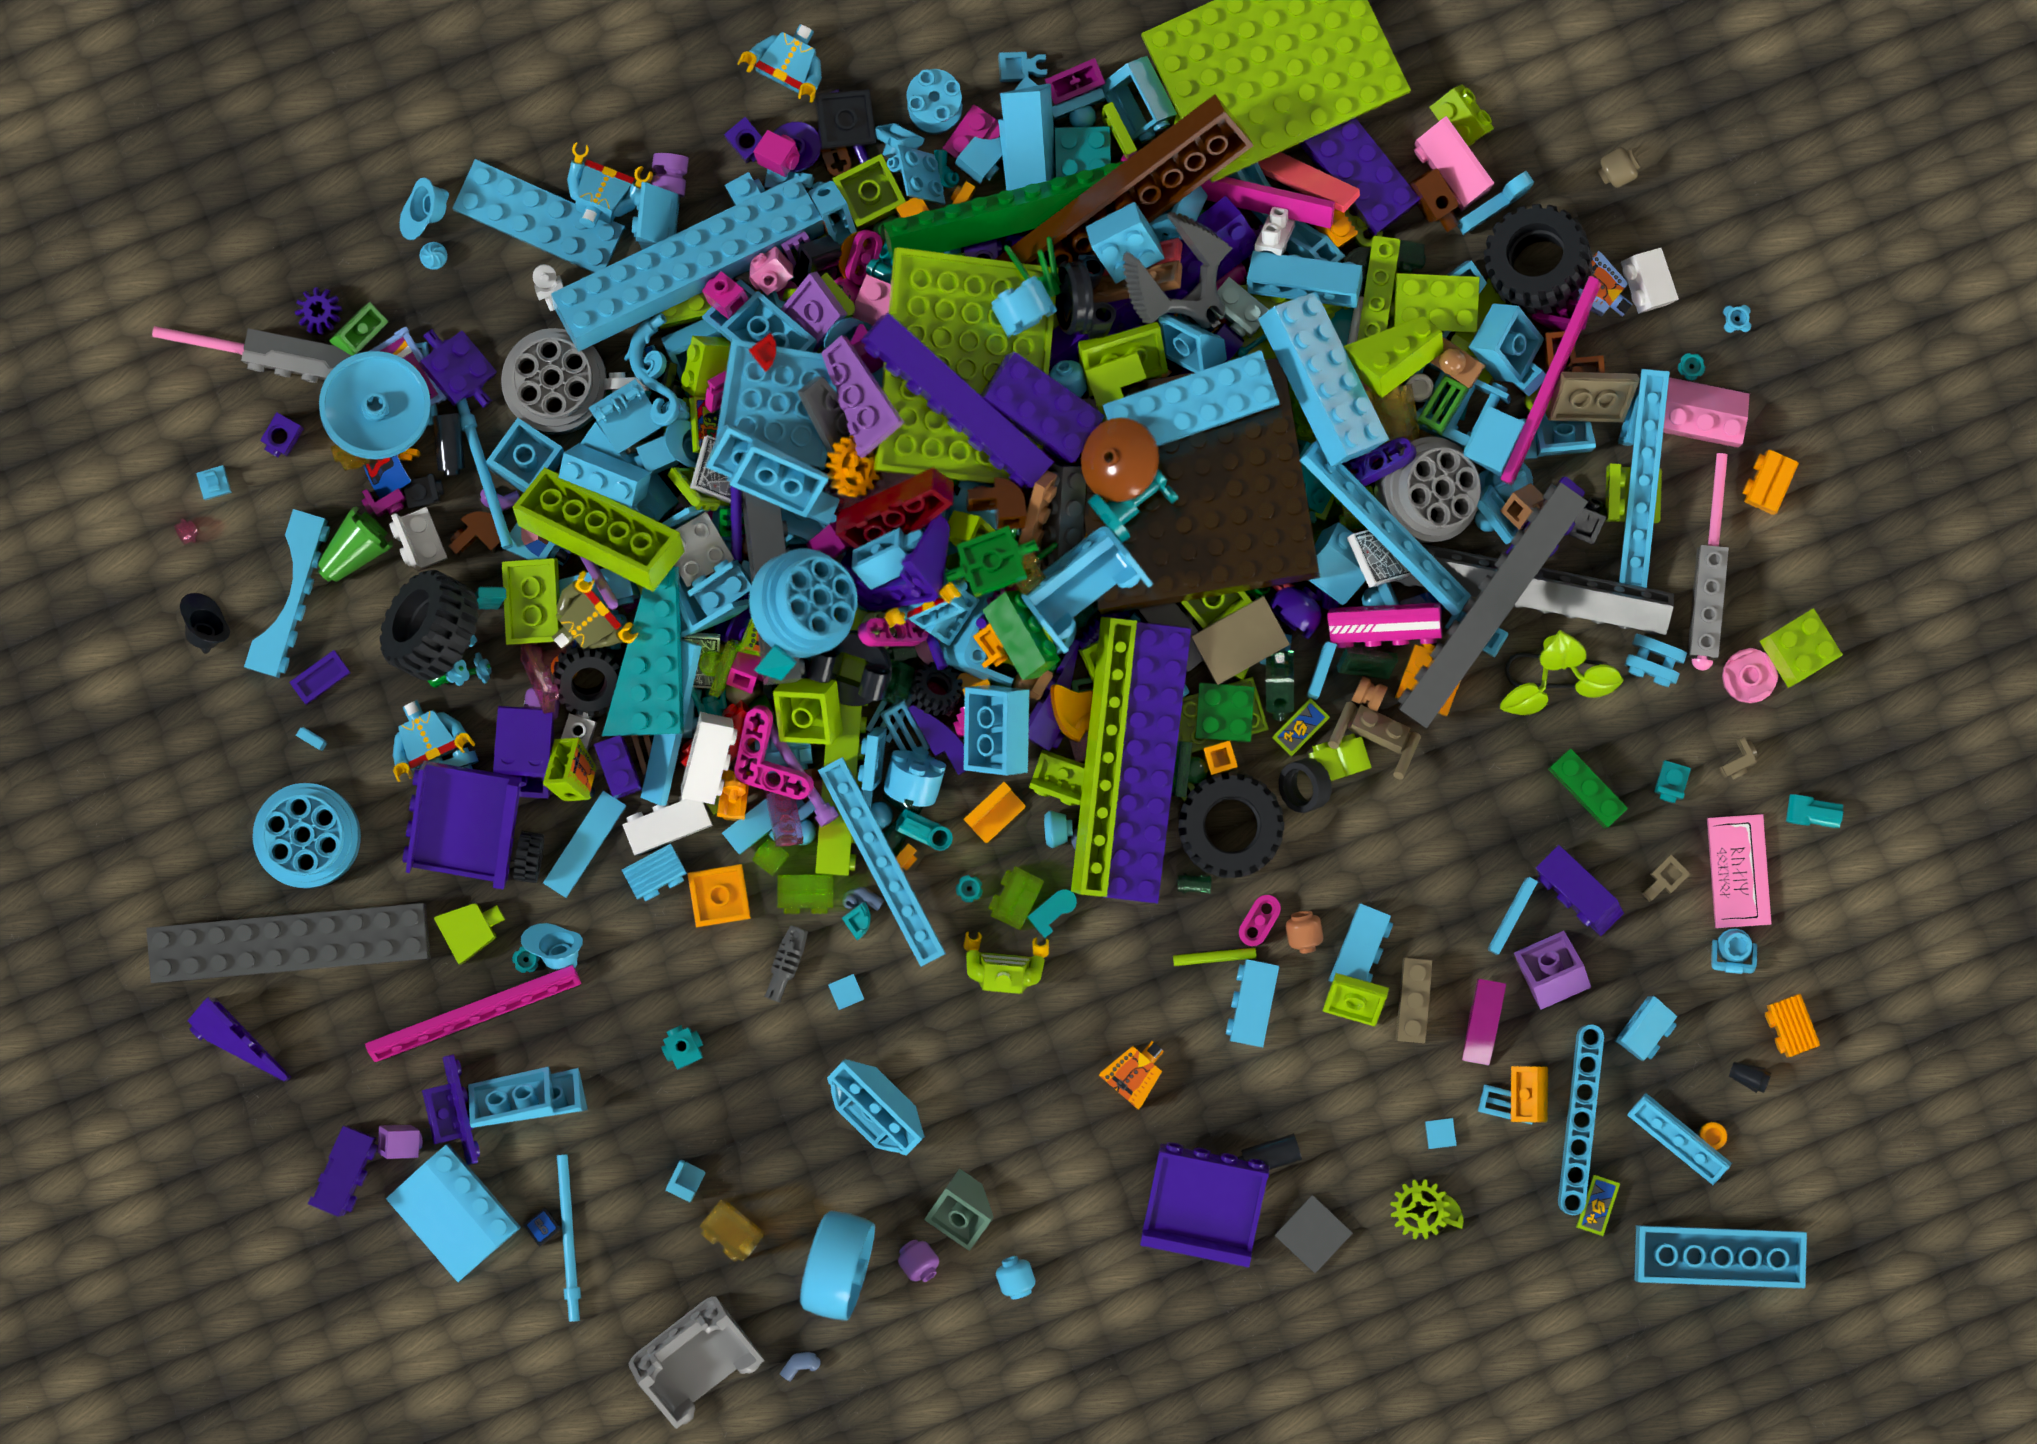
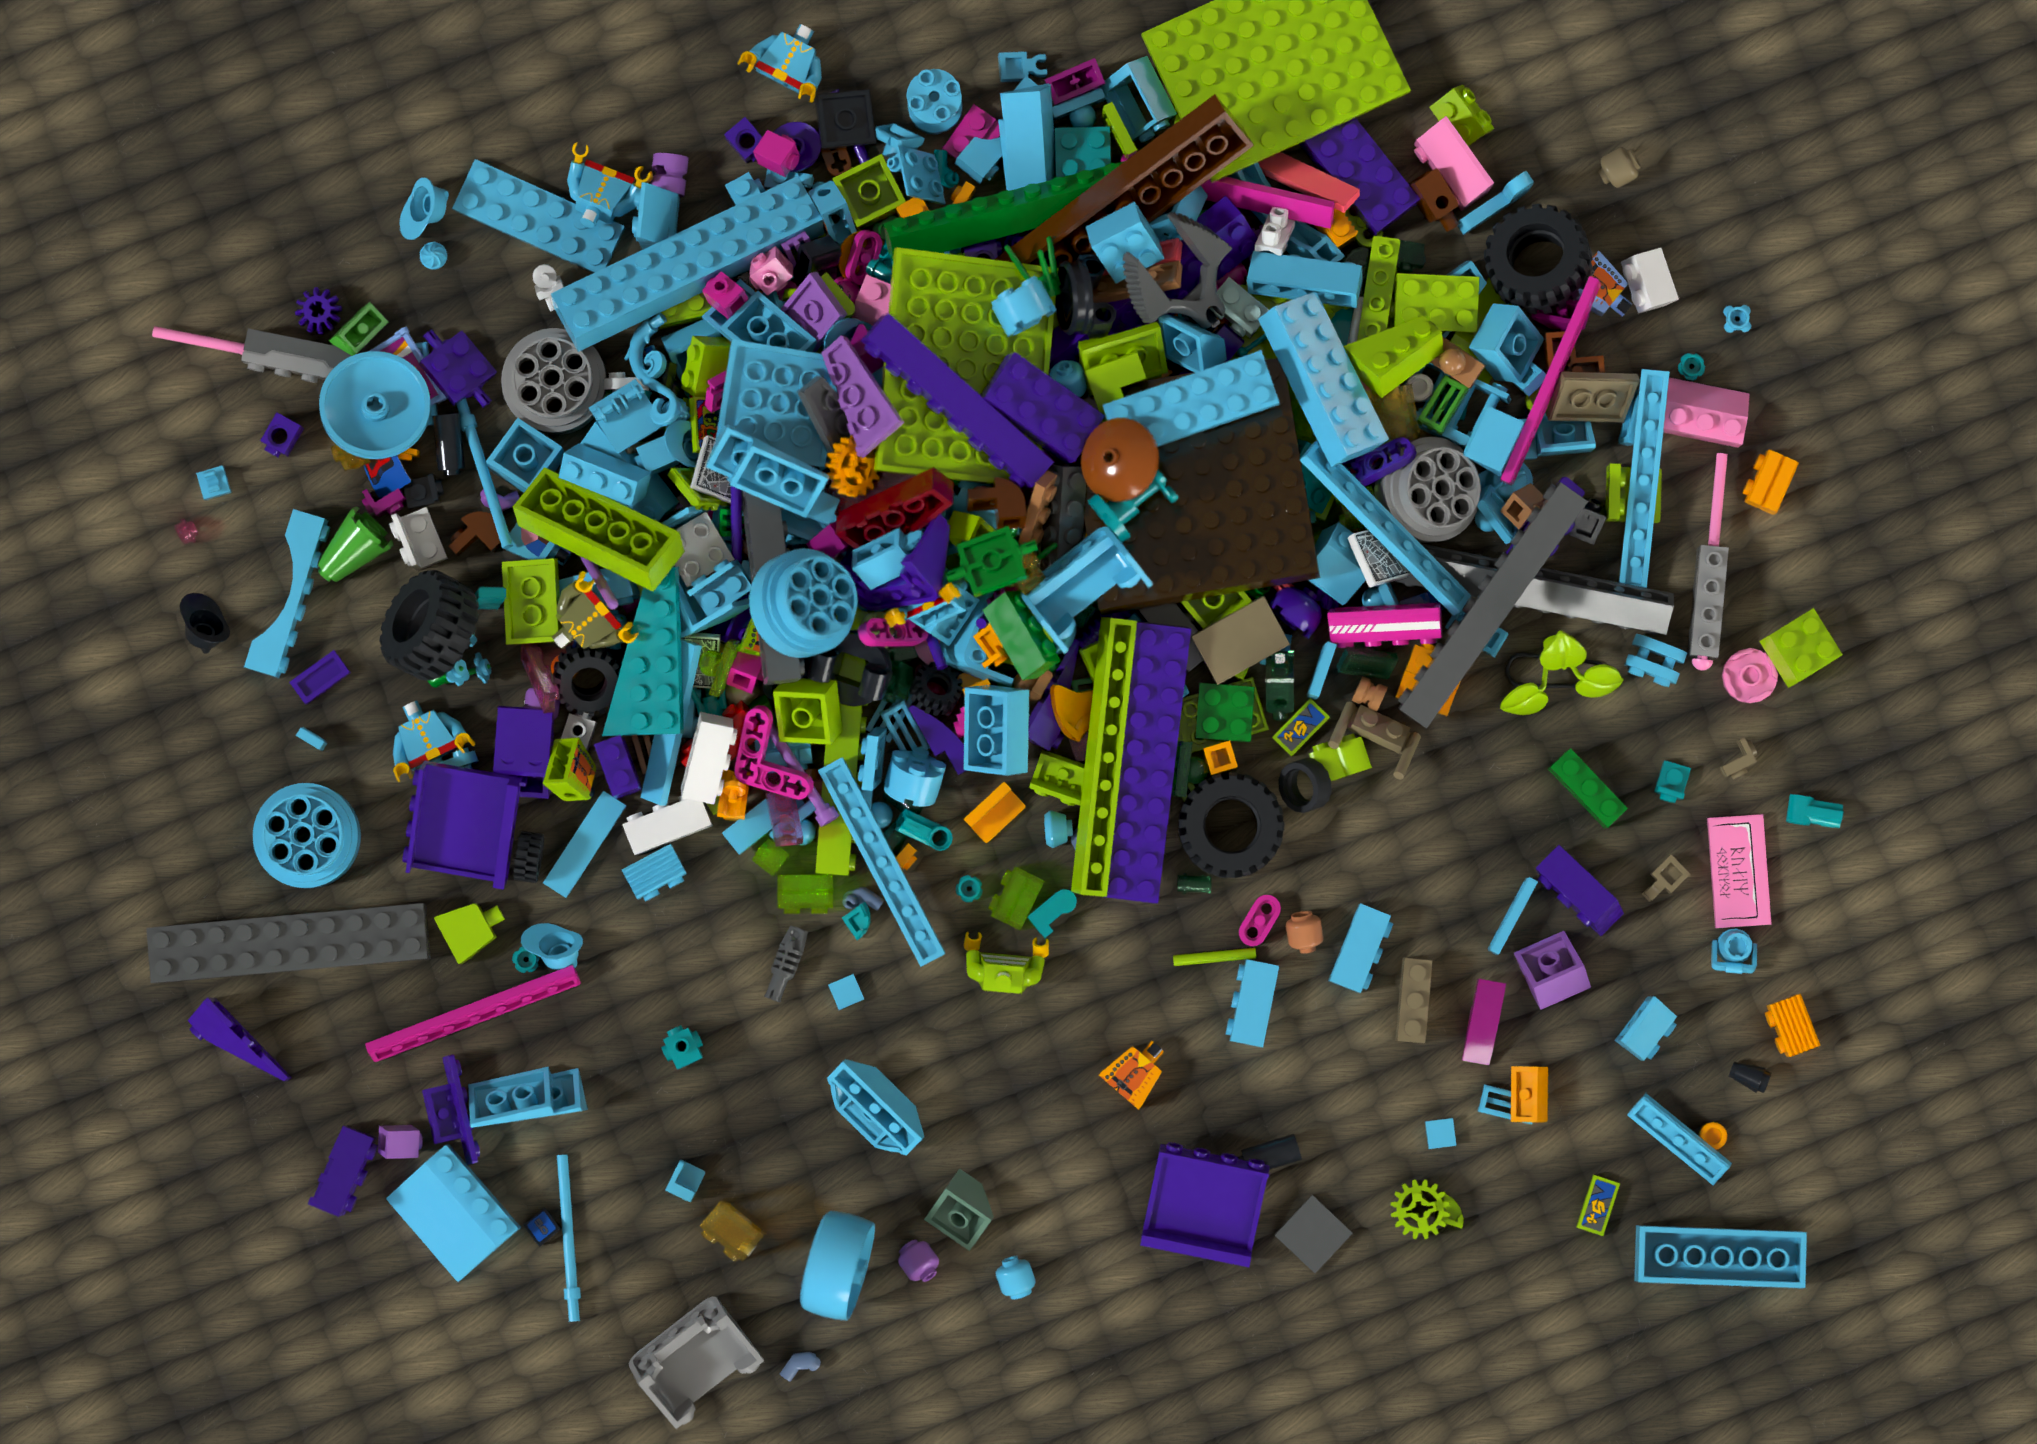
(719, 895): light orange tile -> none
(764, 352): red tile -> none
(776, 664): teal slope -> none
(1355, 999): lime tile -> none
(1589, 1108): medium azure beam -> none

